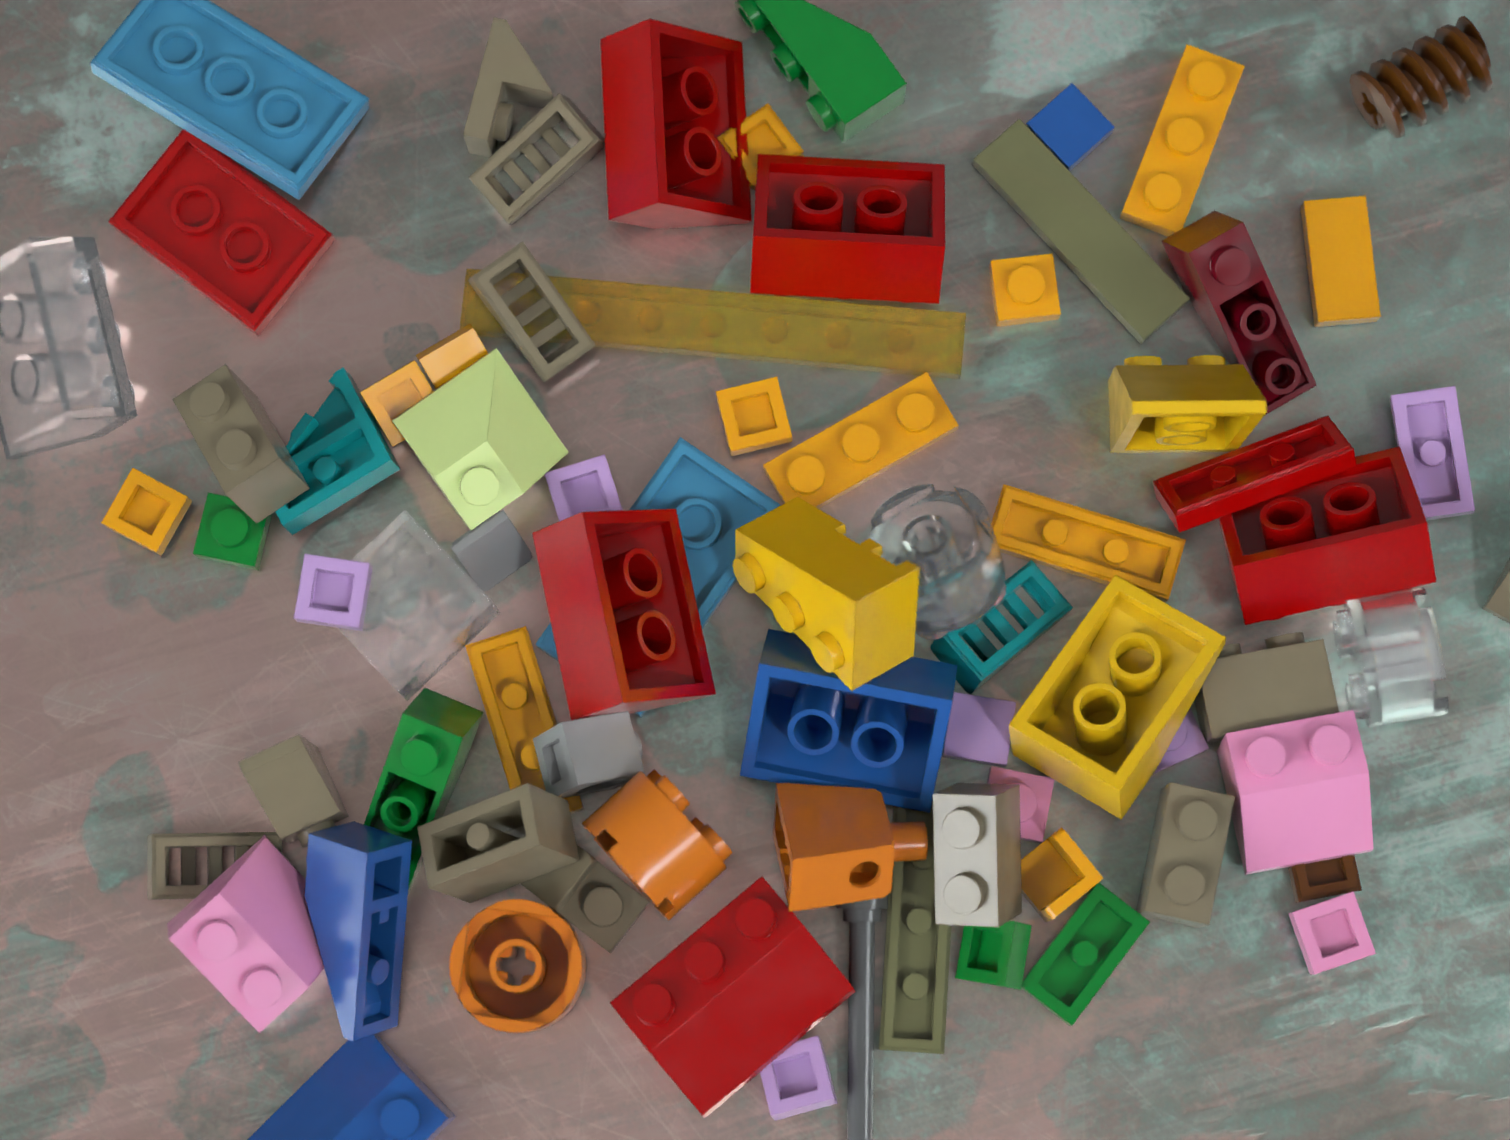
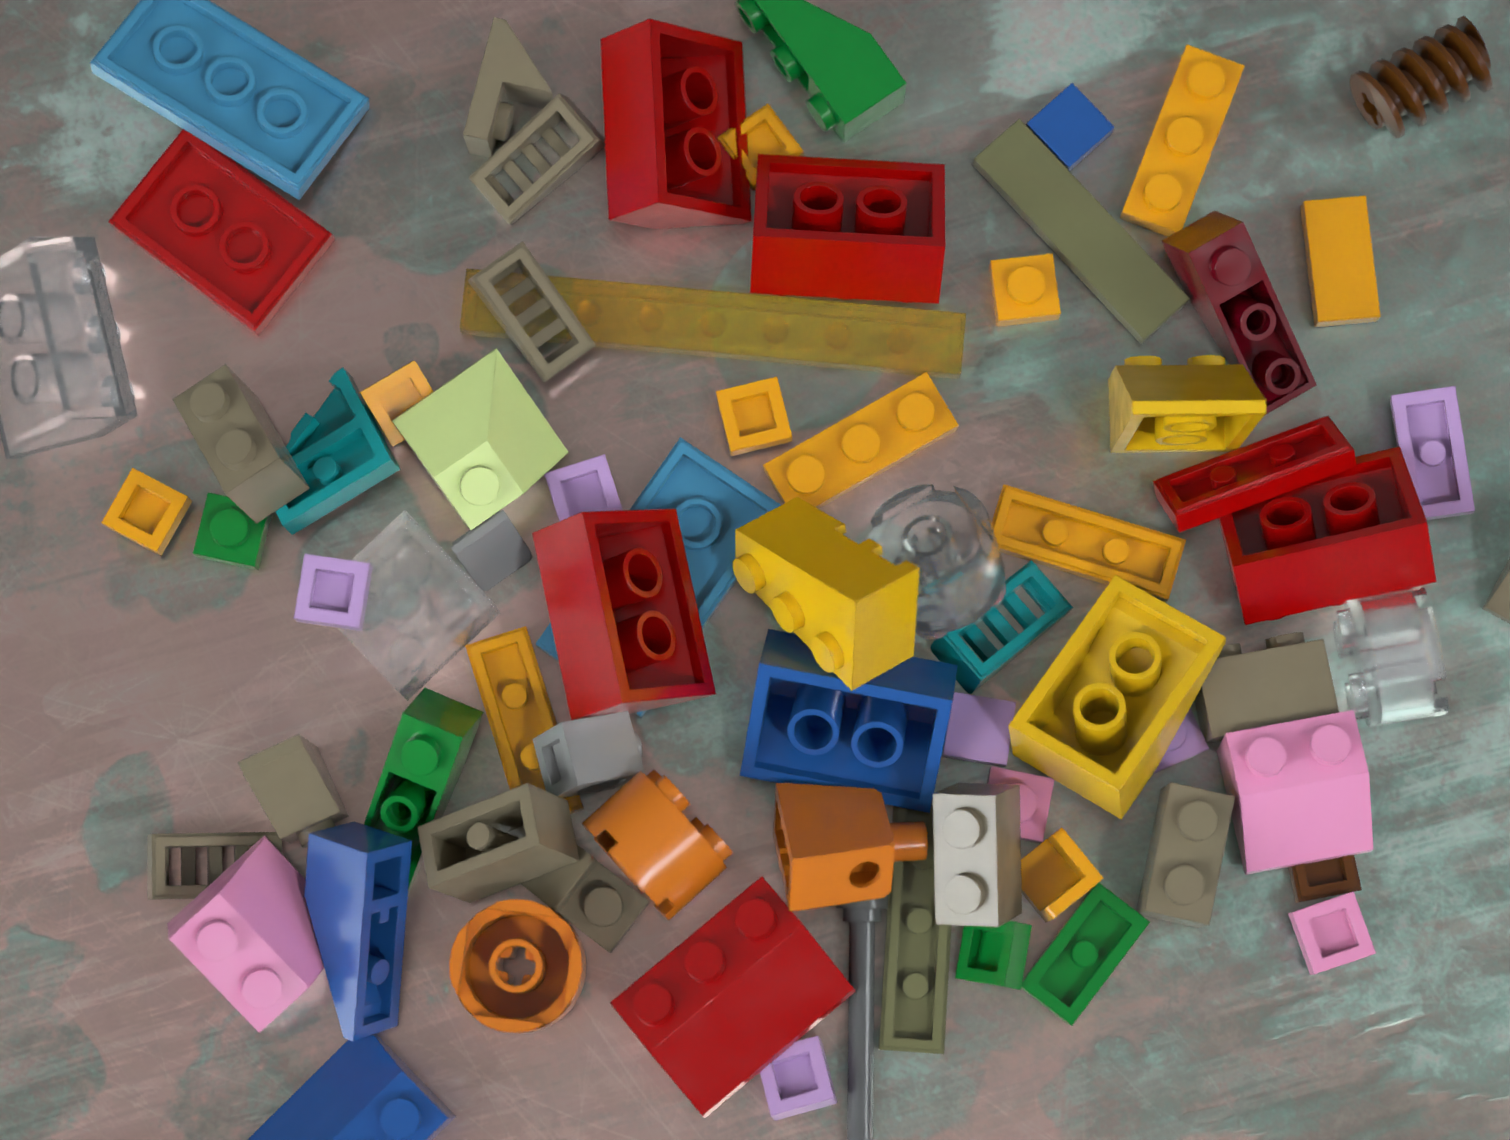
(451, 355): light orange tile -> none

